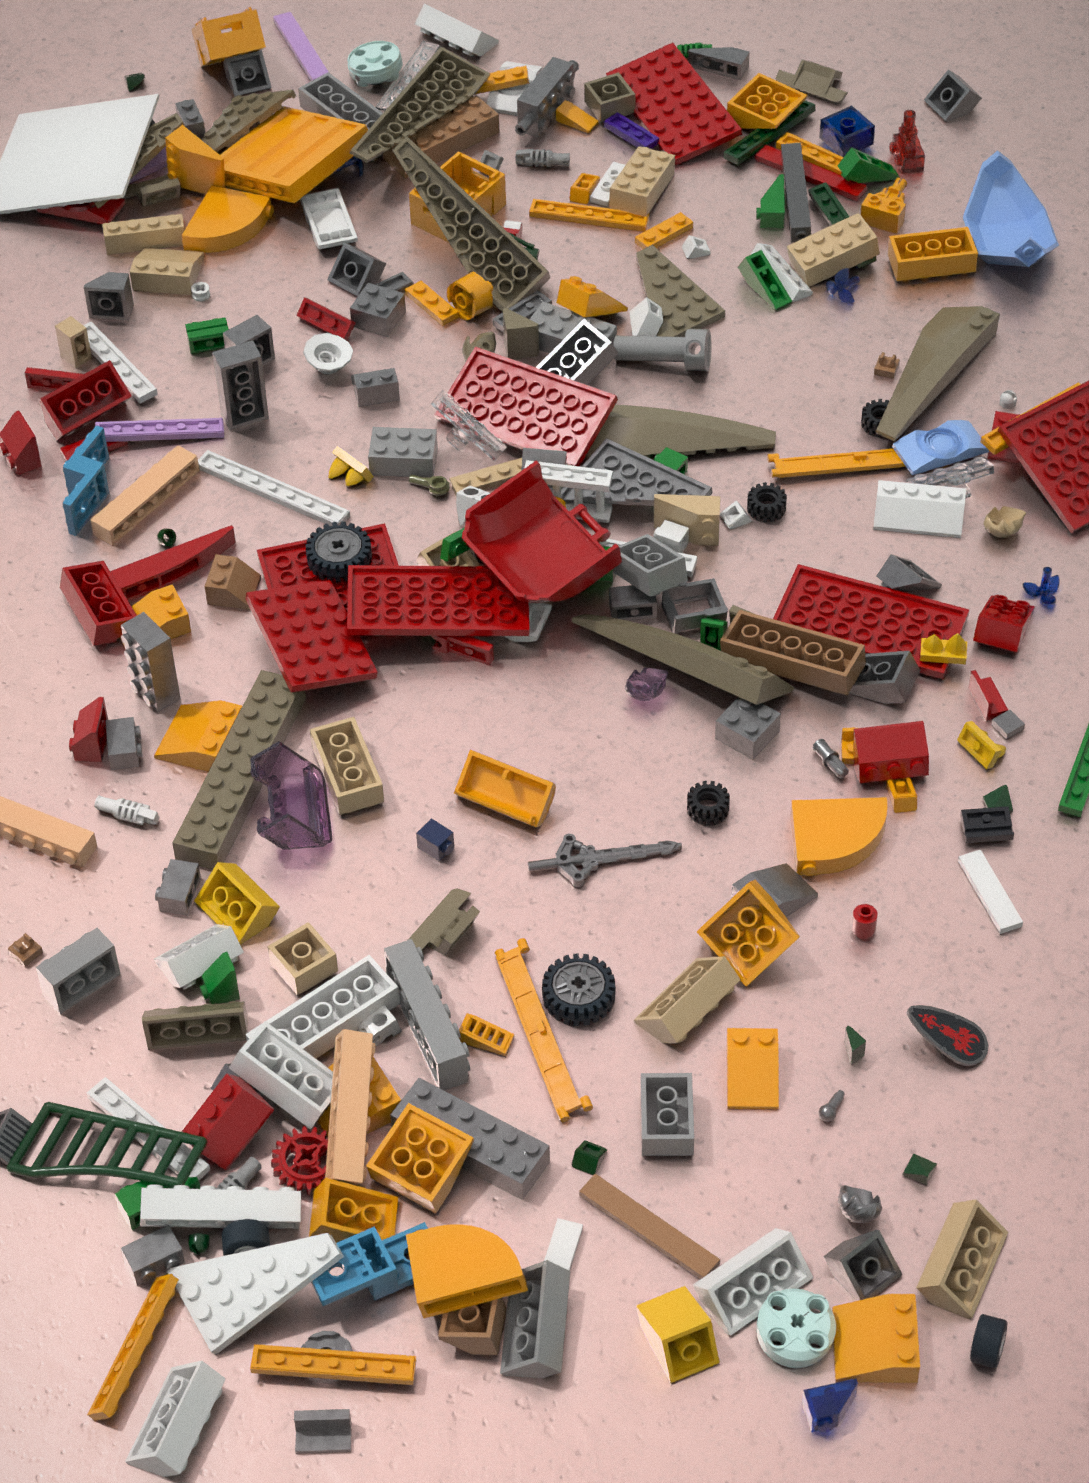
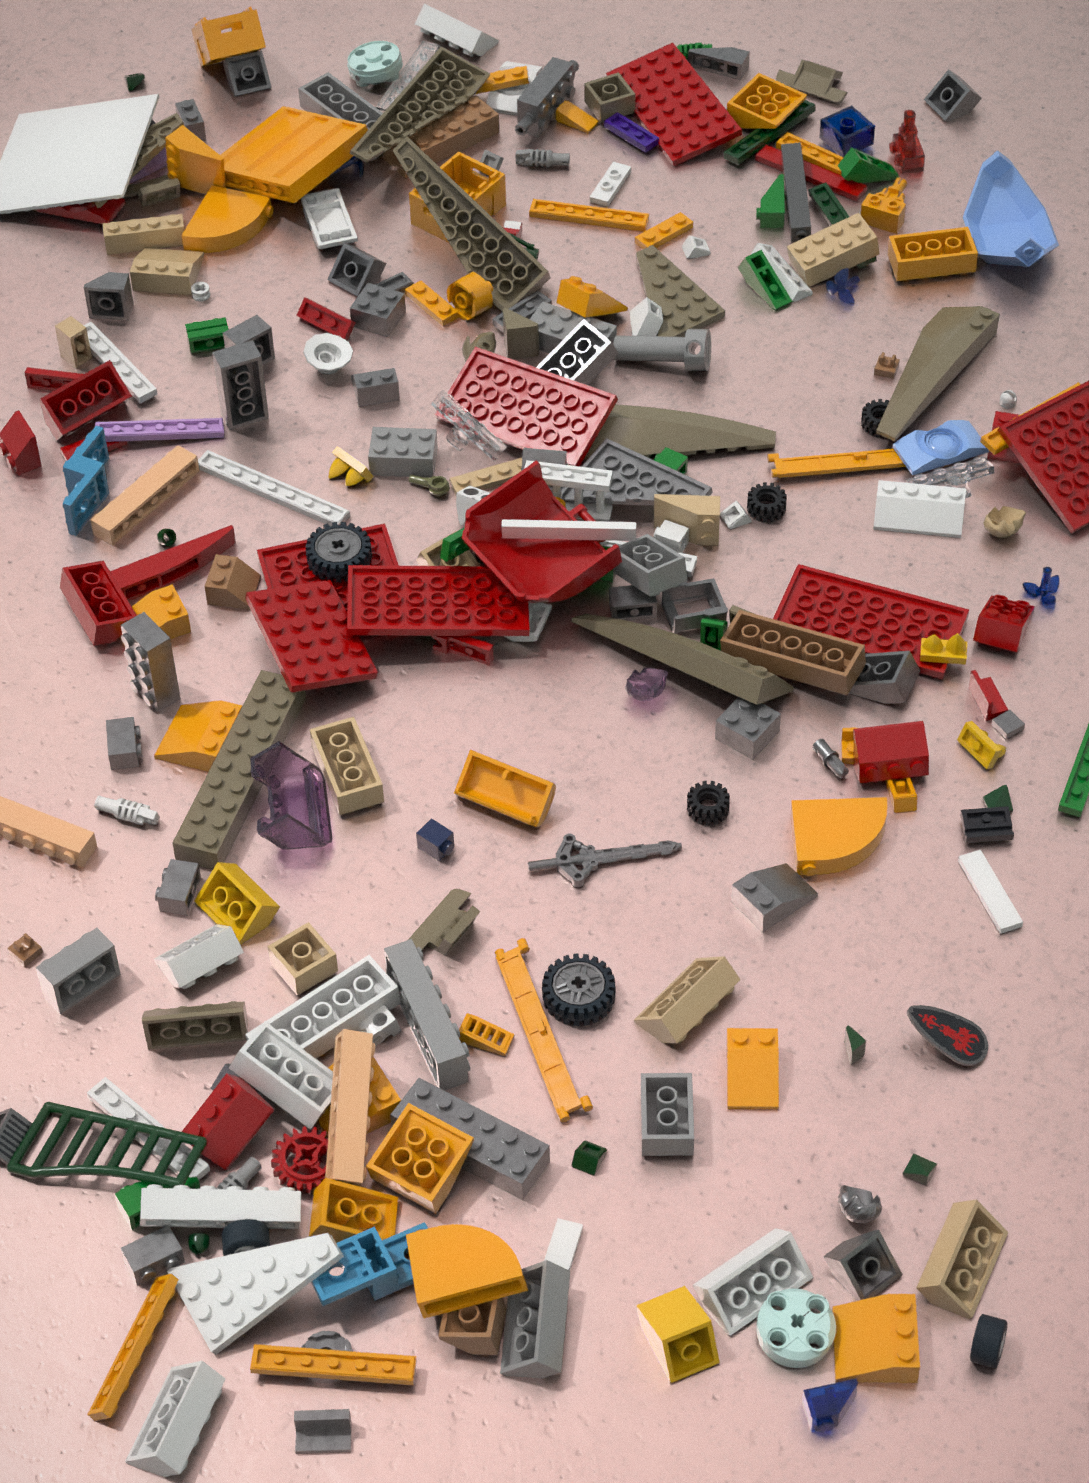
(90, 732): red slope -> none
(220, 981): green slope -> none
(241, 115): dark tan wing -> none
(300, 45): lavender tile -> none
(569, 530): none -> tile
(583, 188): light orange slope -> none
(642, 181): tan brick -> none
(649, 1227): medium nougat tile -> none
(749, 932): light orange slope -> none
(828, 1111): flat silver piece -> none
(864, 921): red brick -> none
(905, 575): flat silver slope -> none

